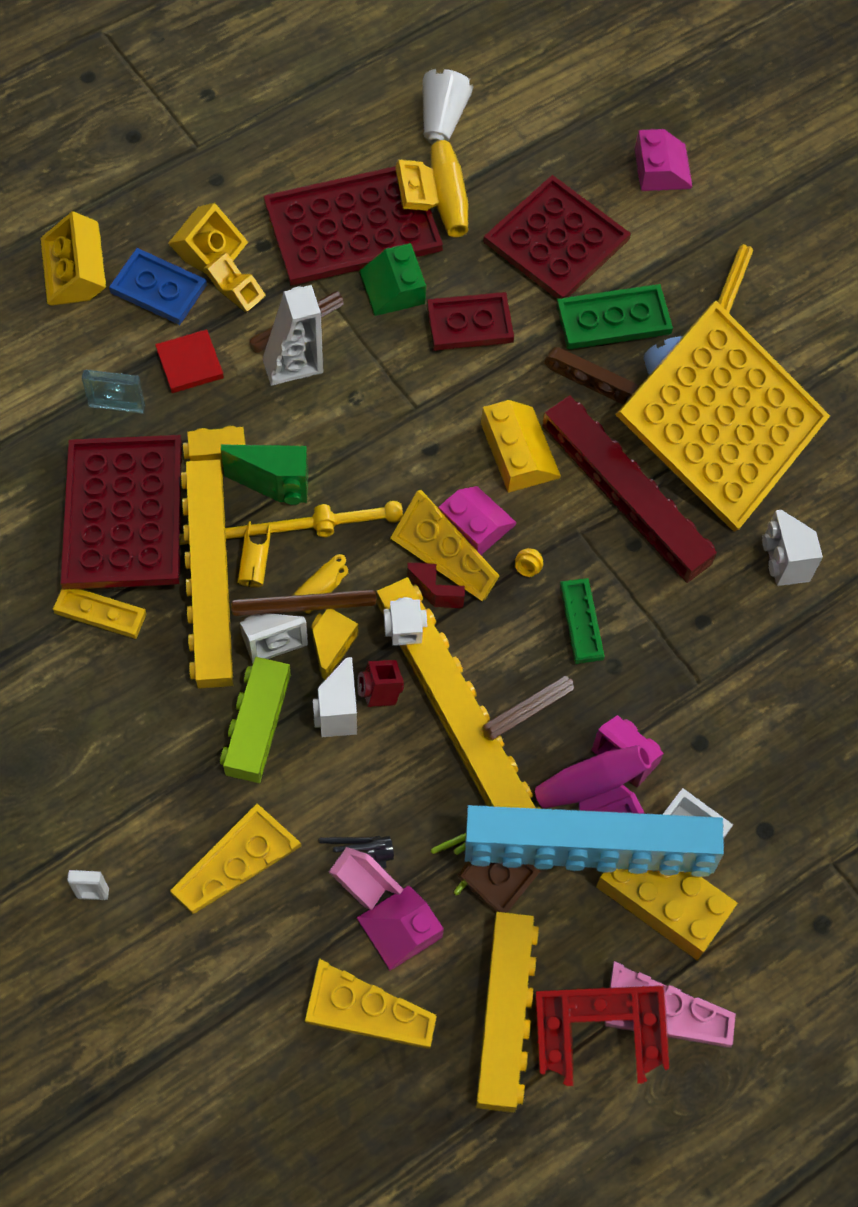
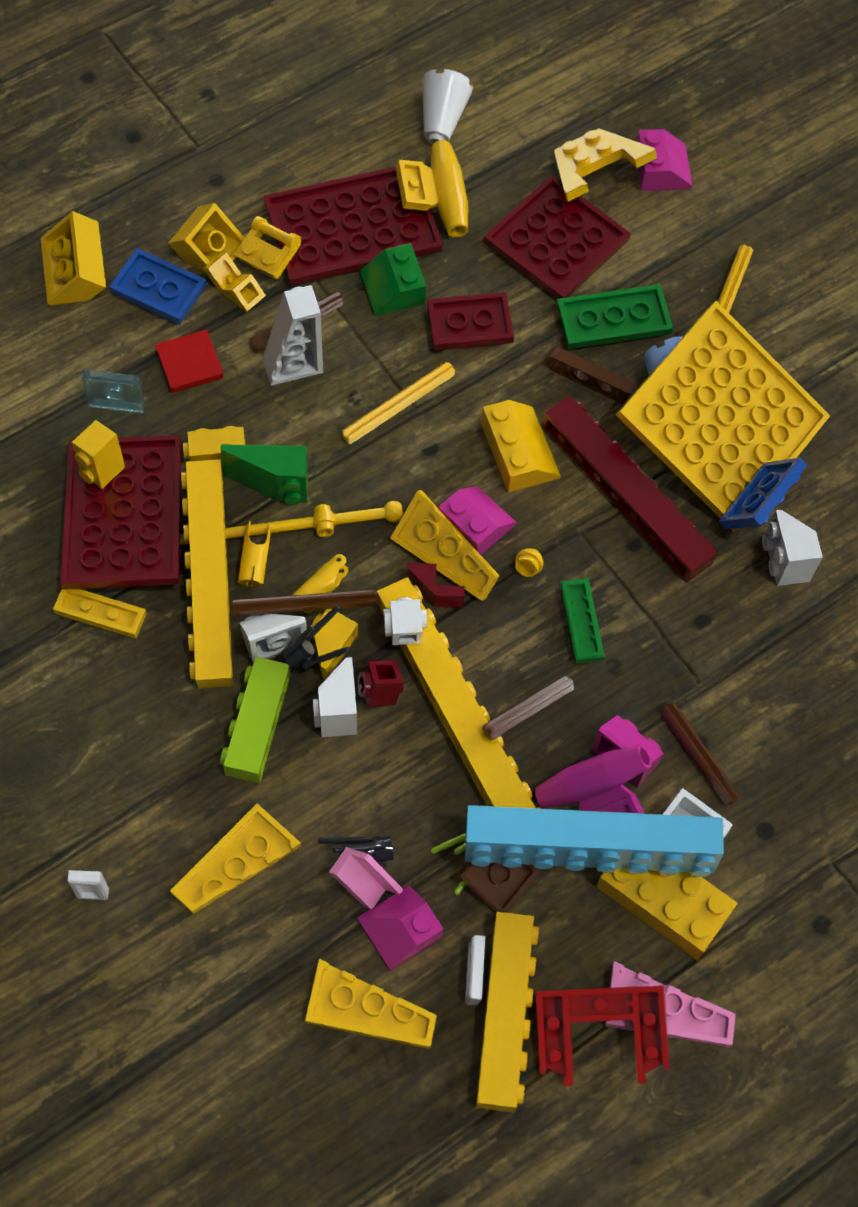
(98, 454): none -> yellow brick
(264, 255): none -> yellow plate
(301, 651): none -> black plant
(398, 403): none -> yellow axle
(475, 970): none -> white tile
(593, 152): none -> yellow wing
(700, 754): none -> reddish brown axle
(763, 494): none -> blue plate

